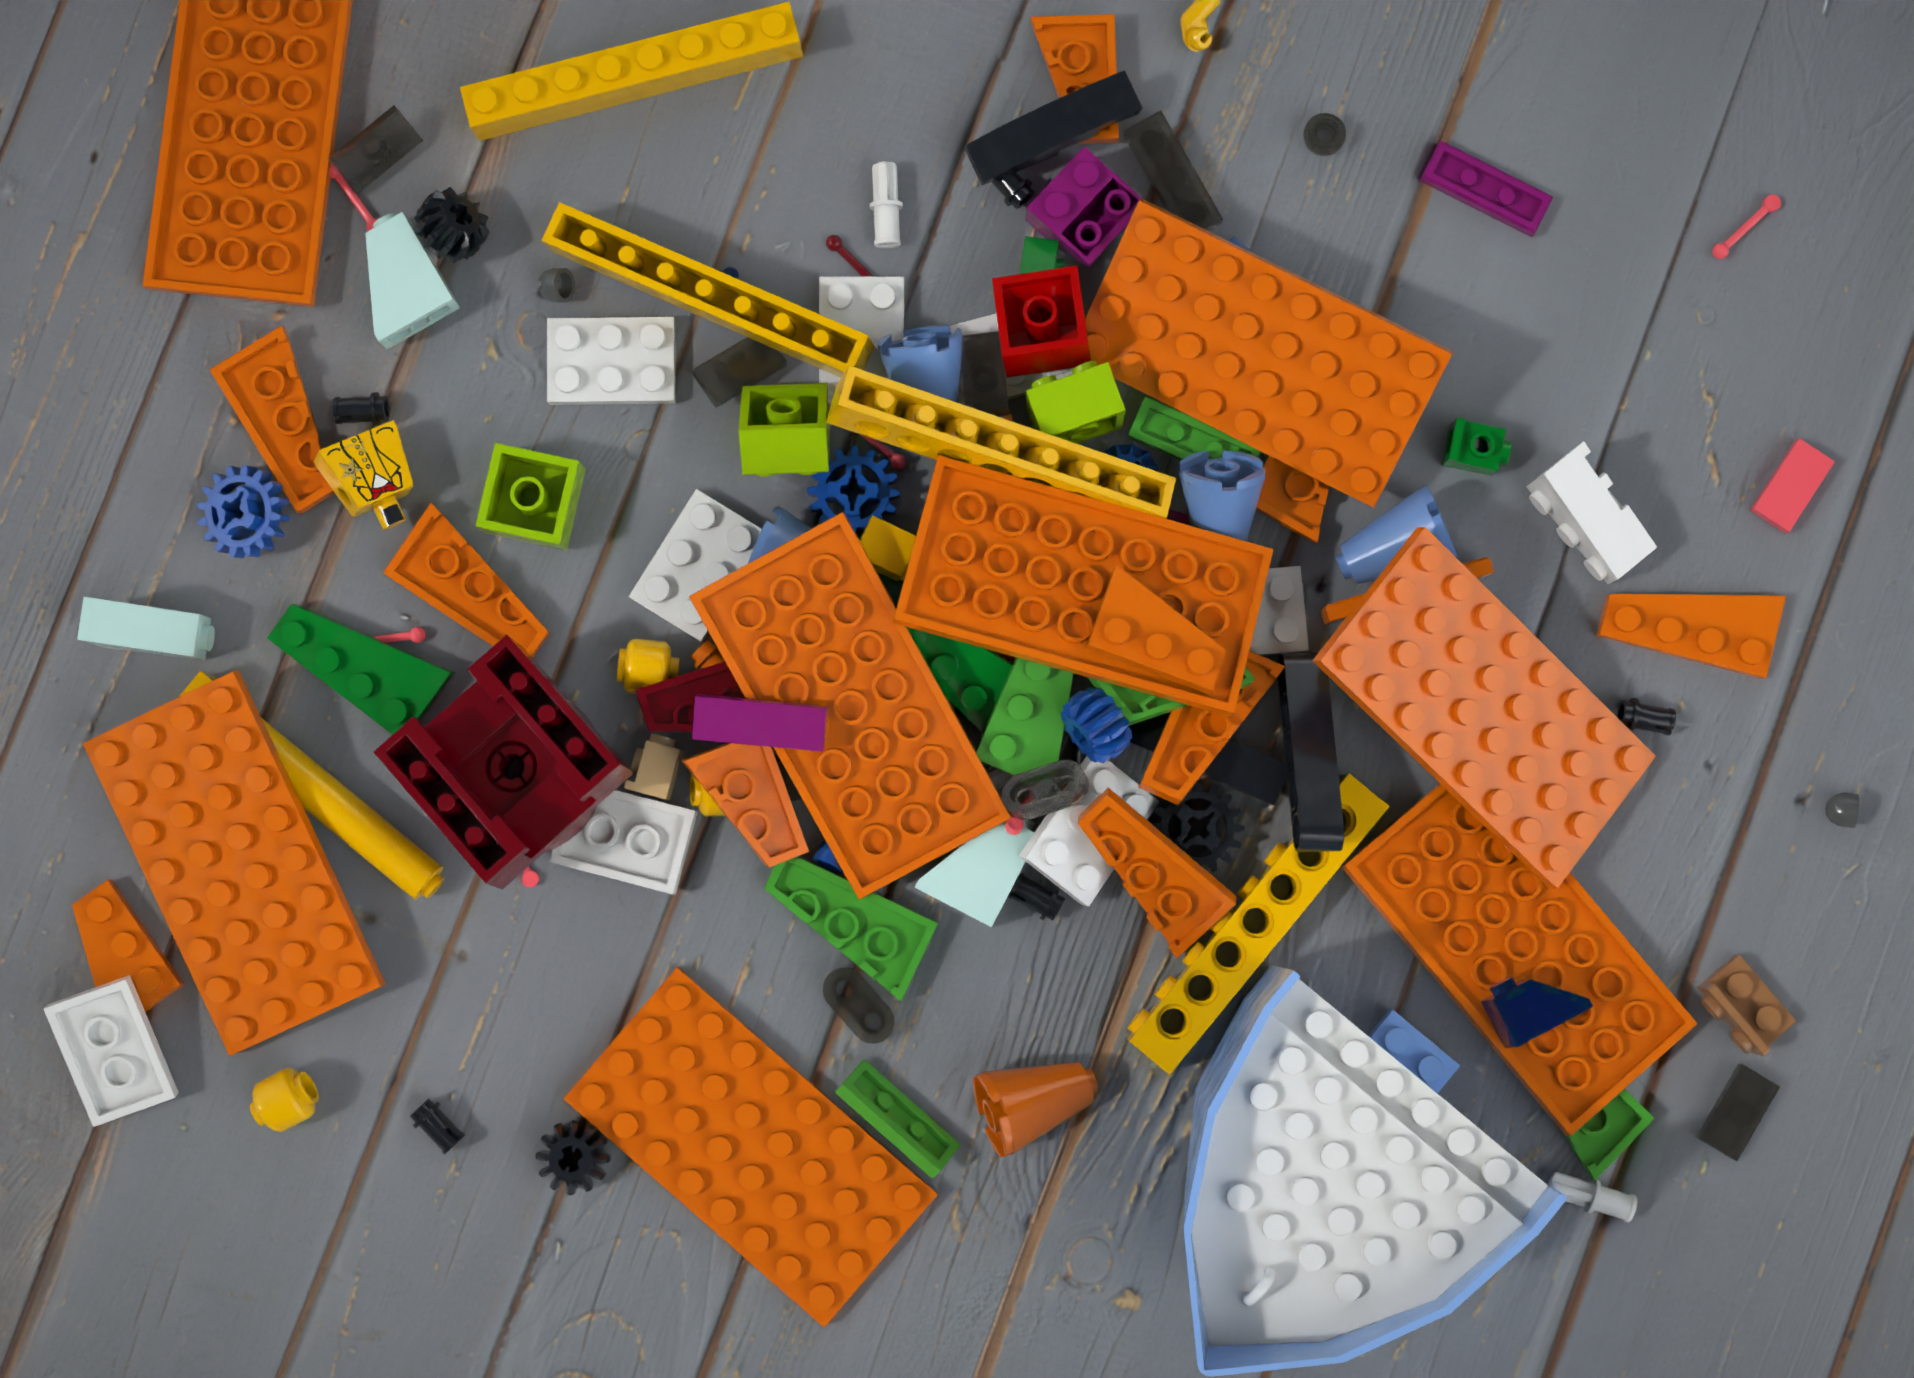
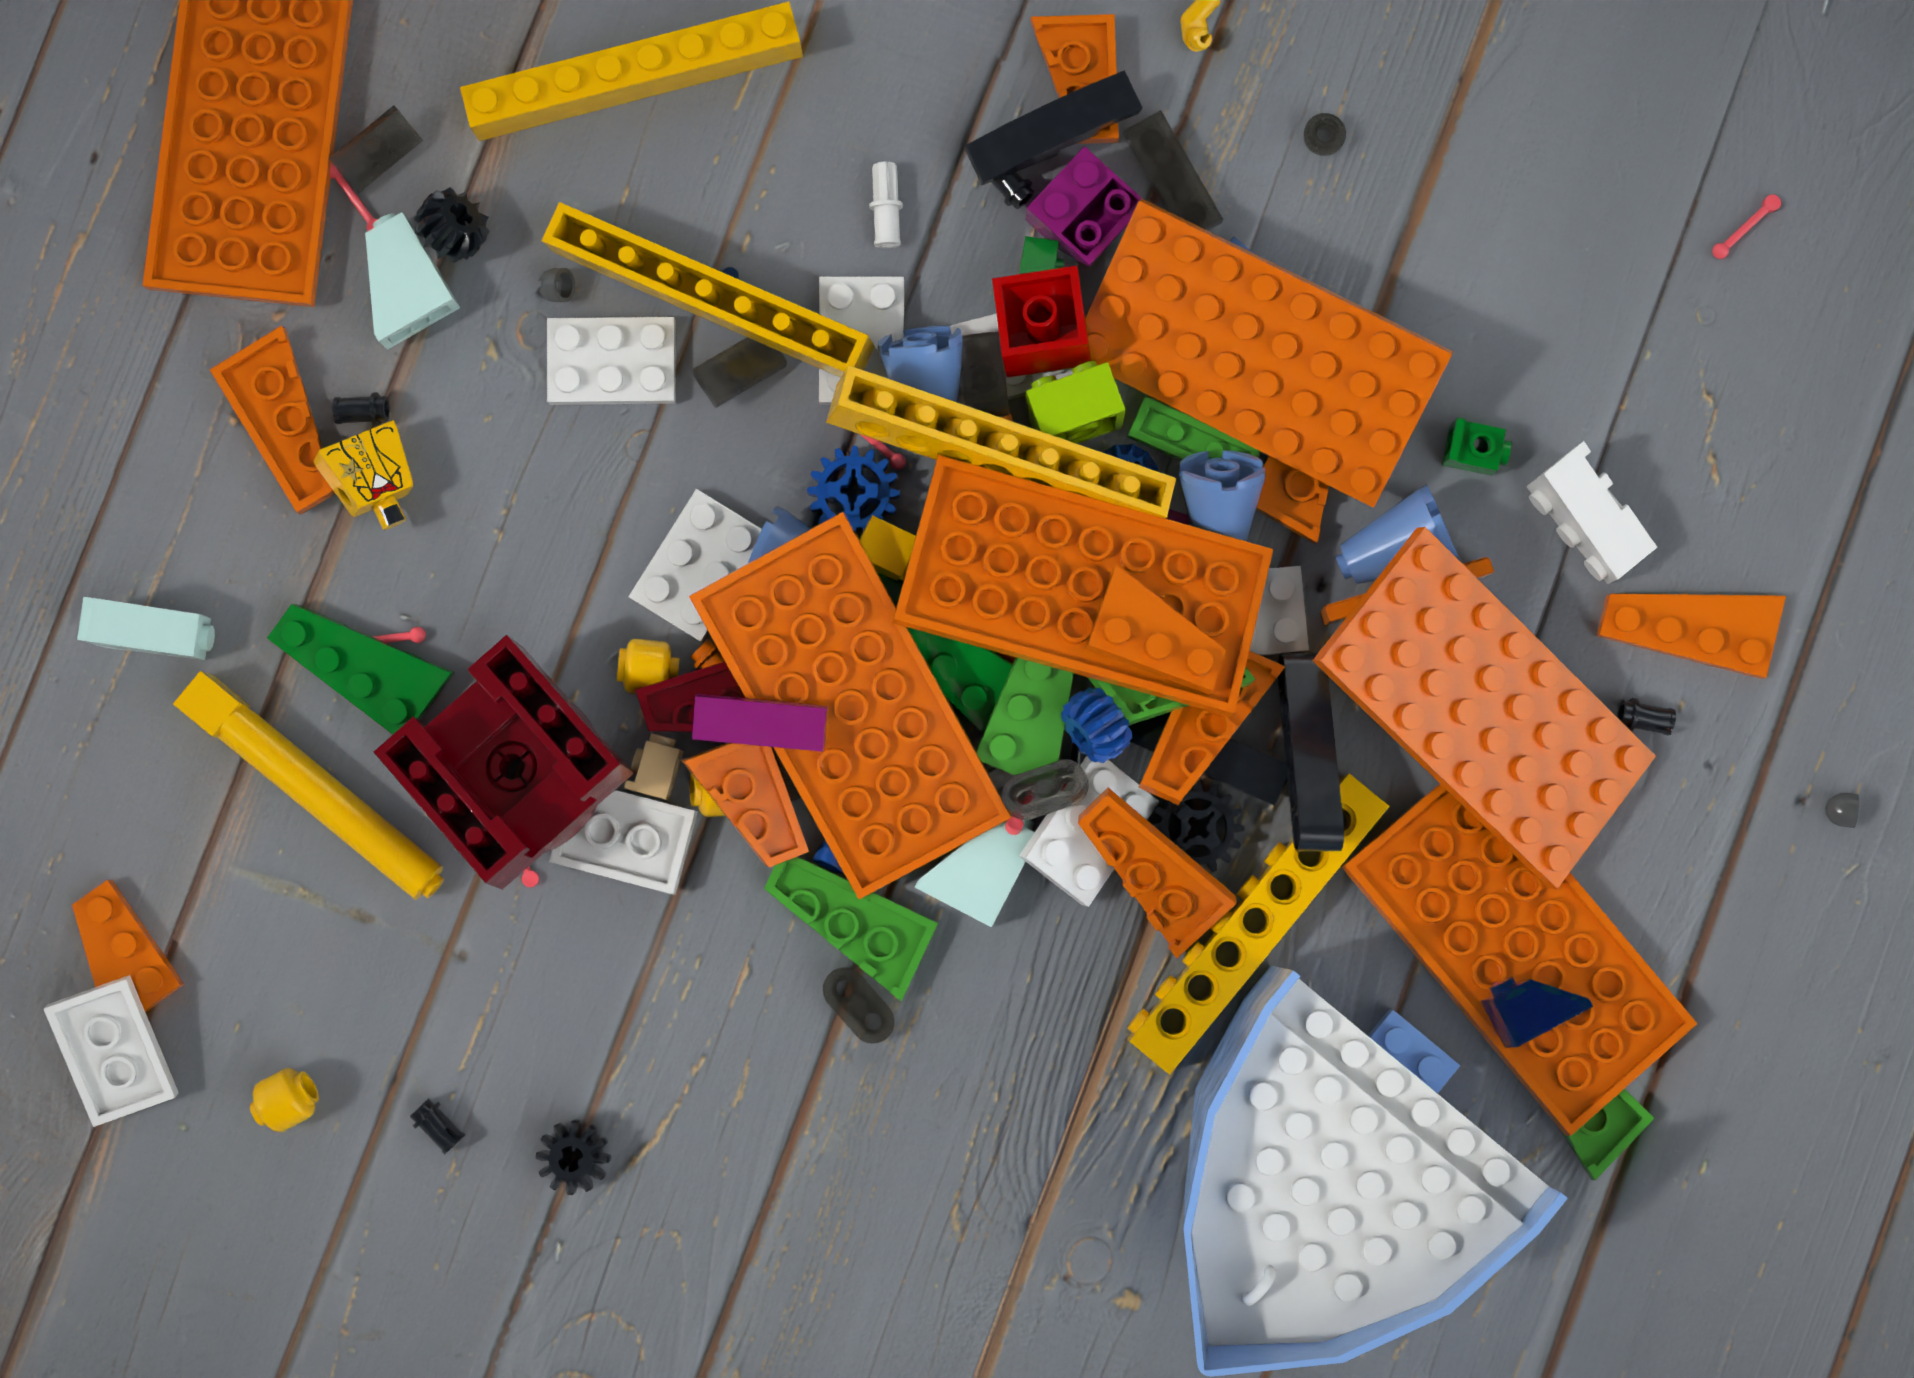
(234, 863): orange plate -> none
(243, 511): blue gear -> none
(458, 582): orange wing -> none
(530, 496): lime brick -> none
(751, 1146): orange plate -> none
(784, 429): lime brick -> none
(834, 243): dark red hinge -> none
(898, 1118): bright green plate -> none
(1030, 1101): orange cone -> none
(1036, 897): black pin -> none
(1486, 188): magenta tile -> none
(1594, 1196): white axle -> none
(1737, 1112): clear smoke plate -> none
(1745, 1005): medium nougat bracket -> none
(1792, 485): coral tile -> none

